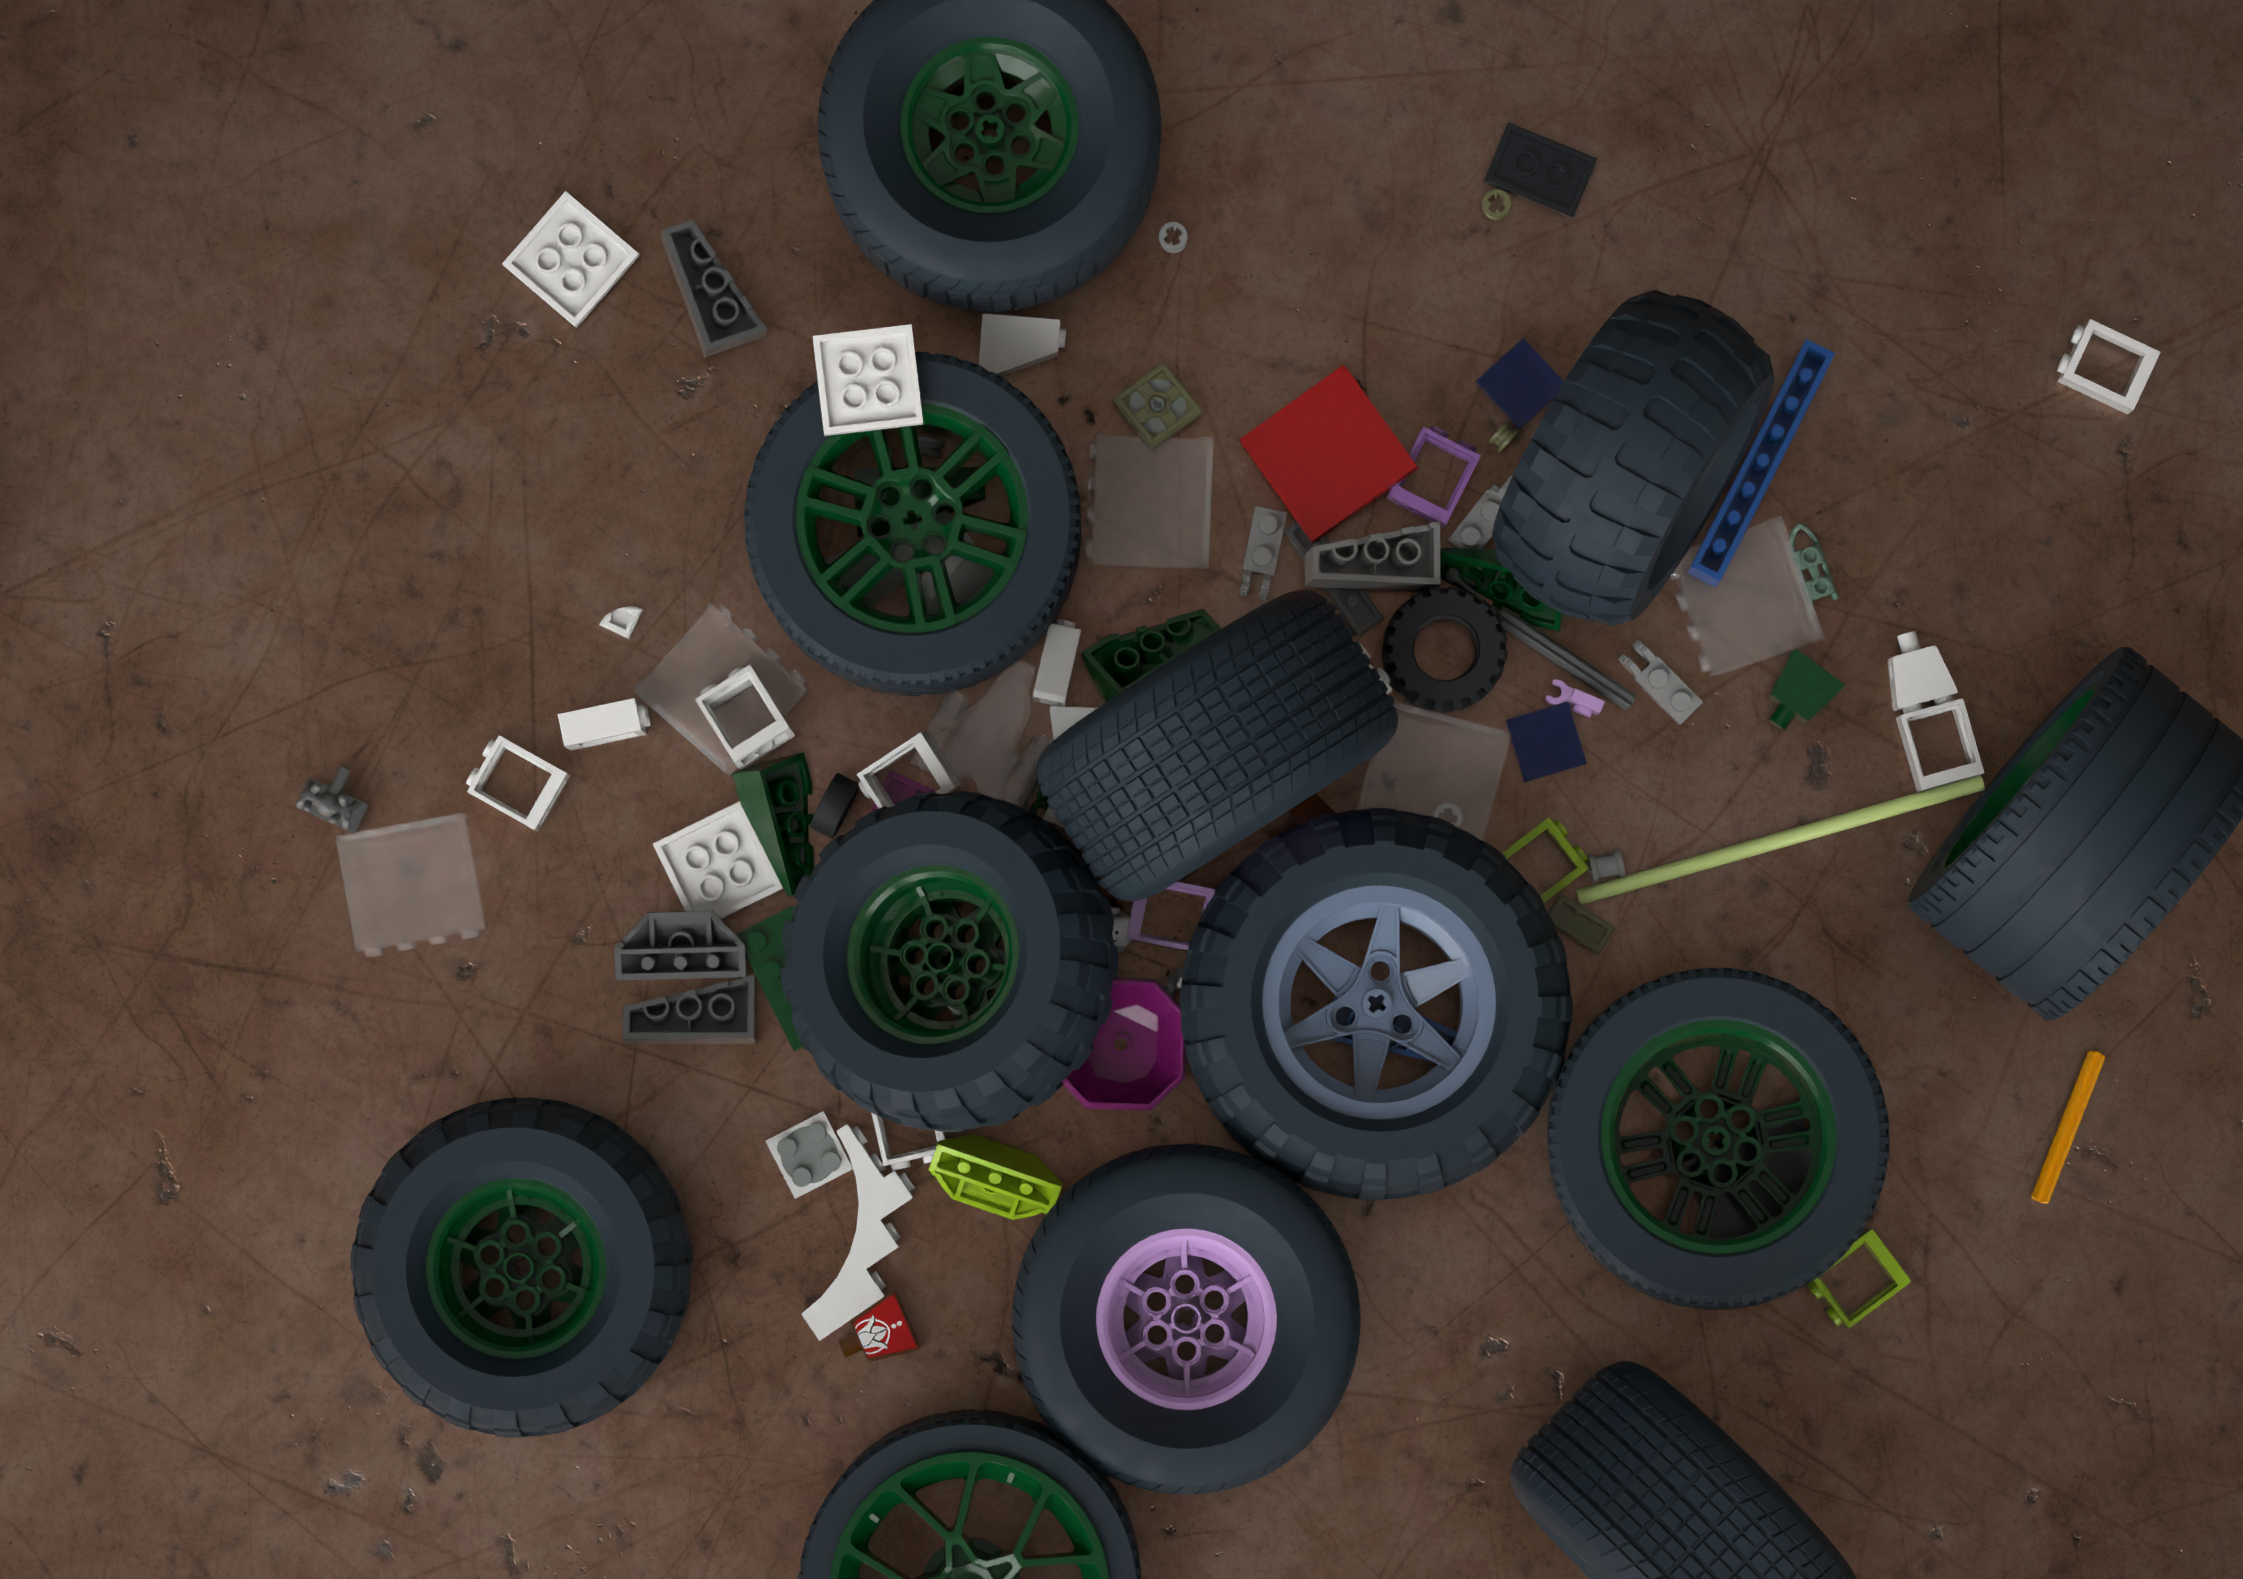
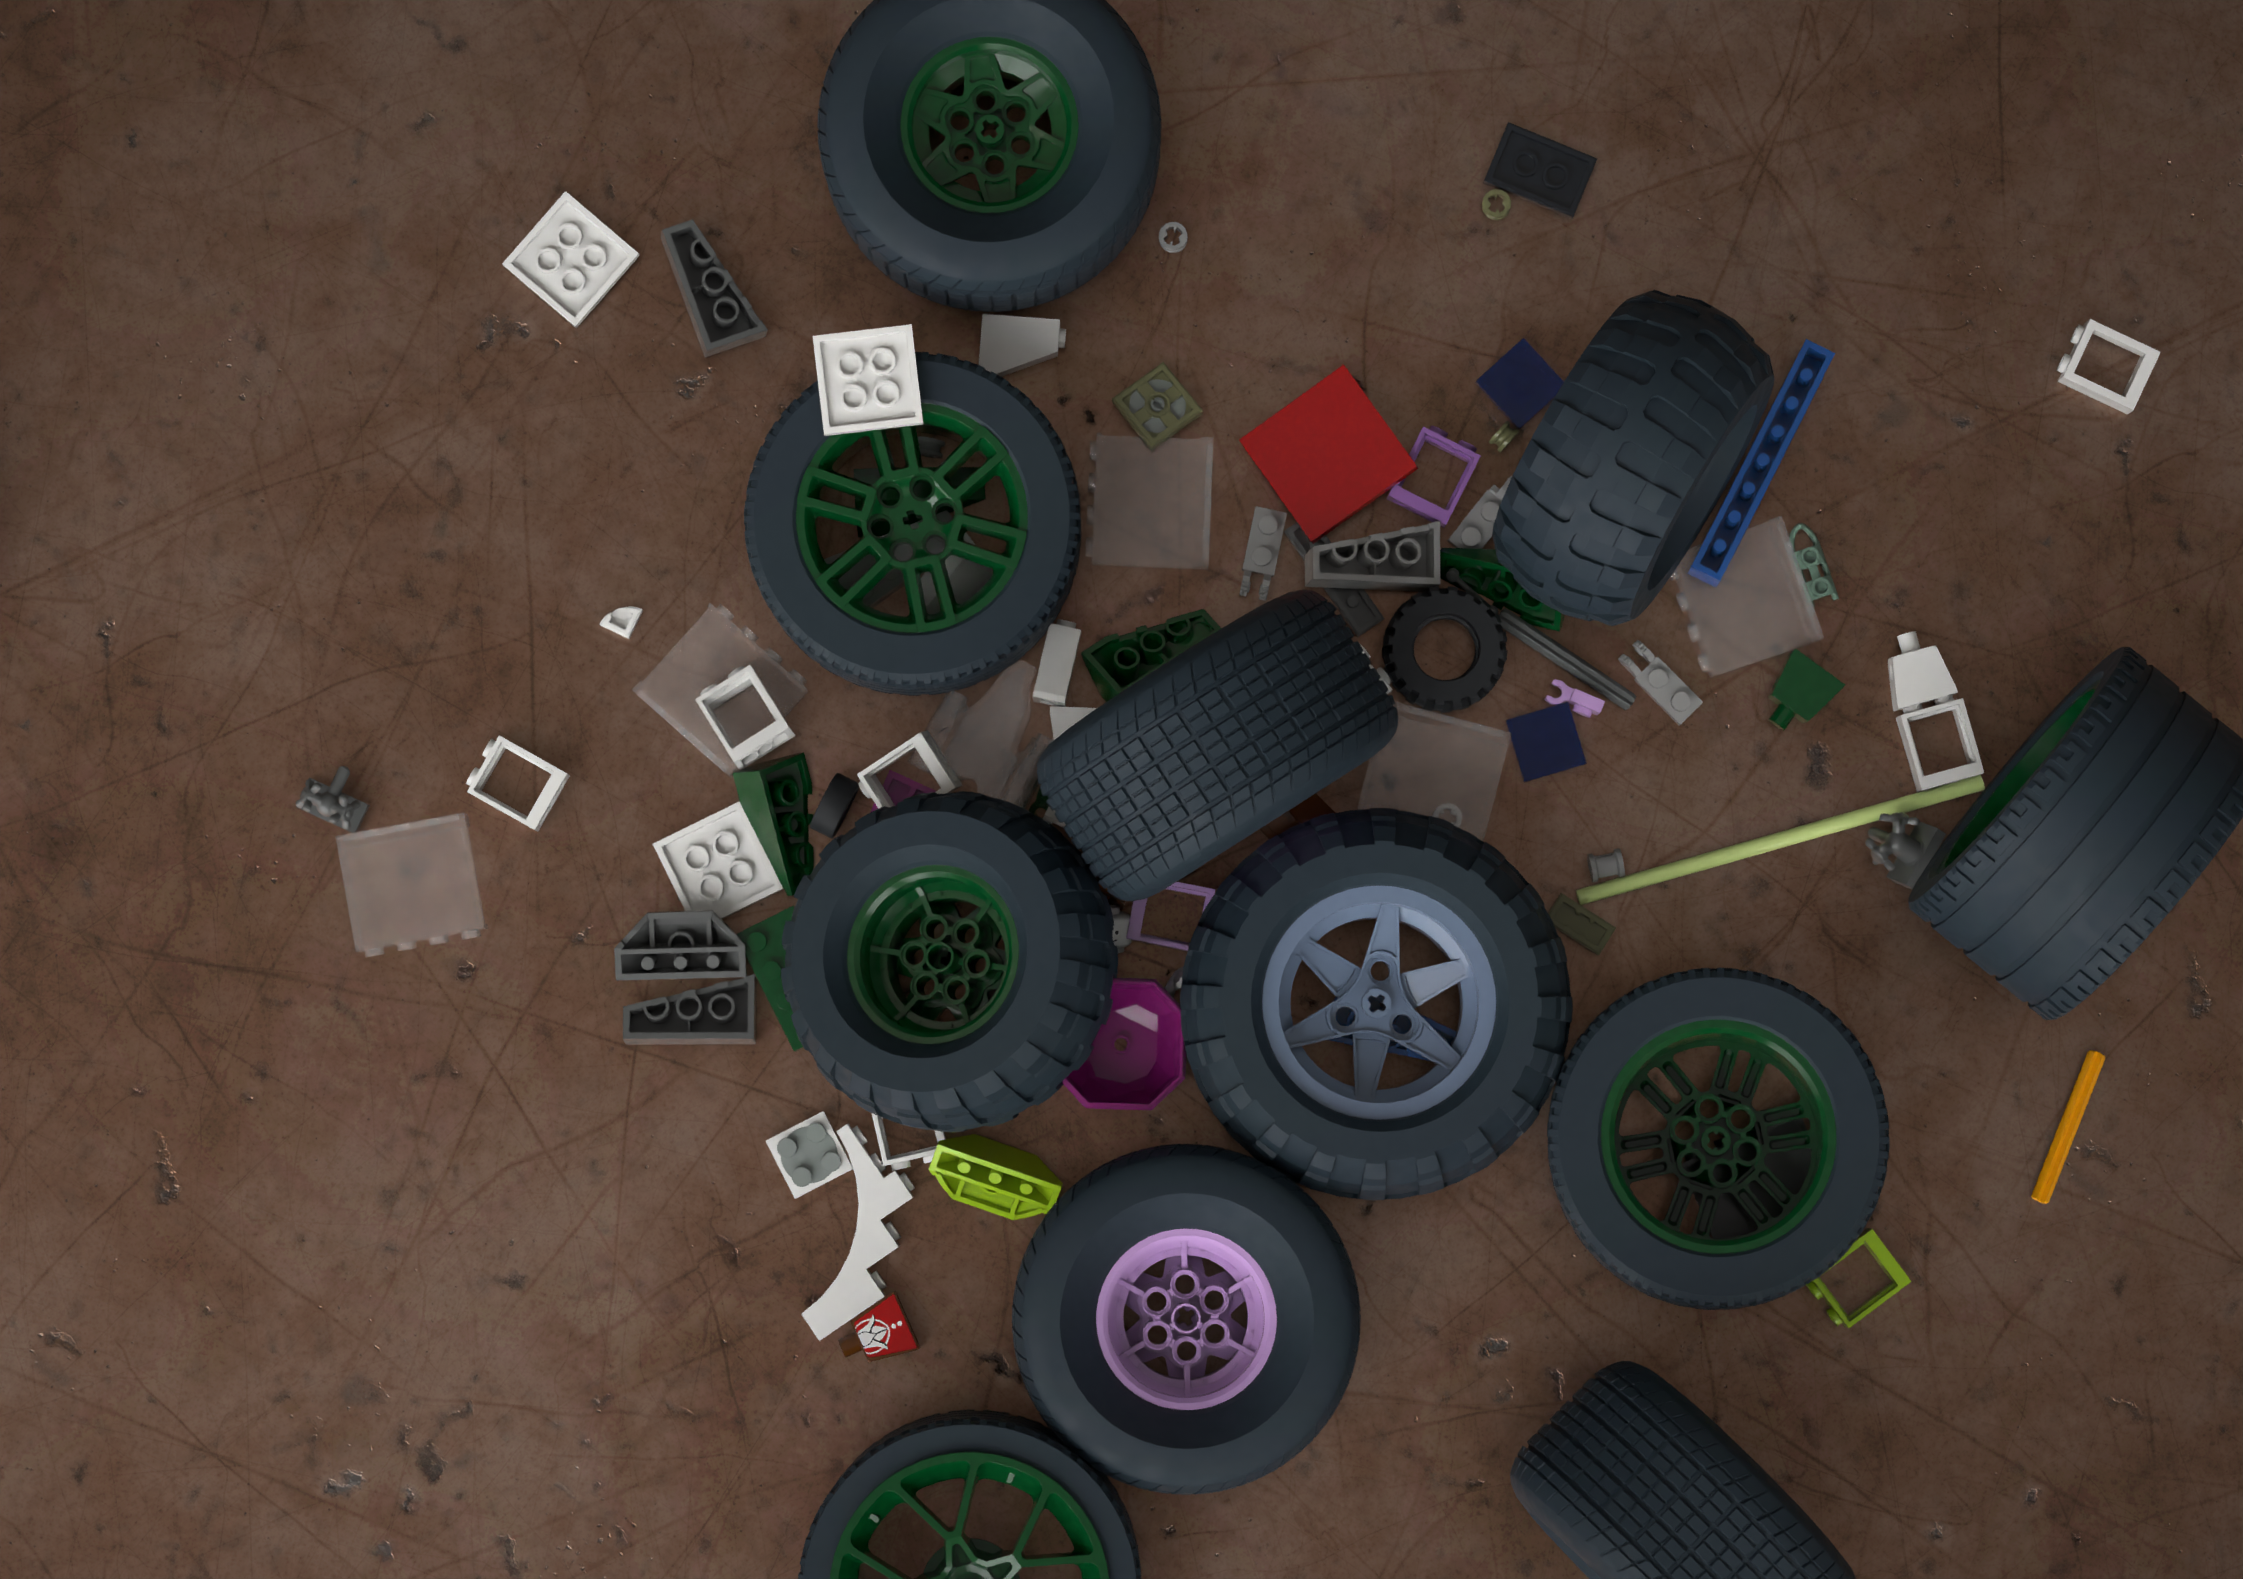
(424, 1226): black wheel -> none
(603, 724): white window -> none
(1574, 854): lime window -> none
(1911, 851): none -> dark grey piece

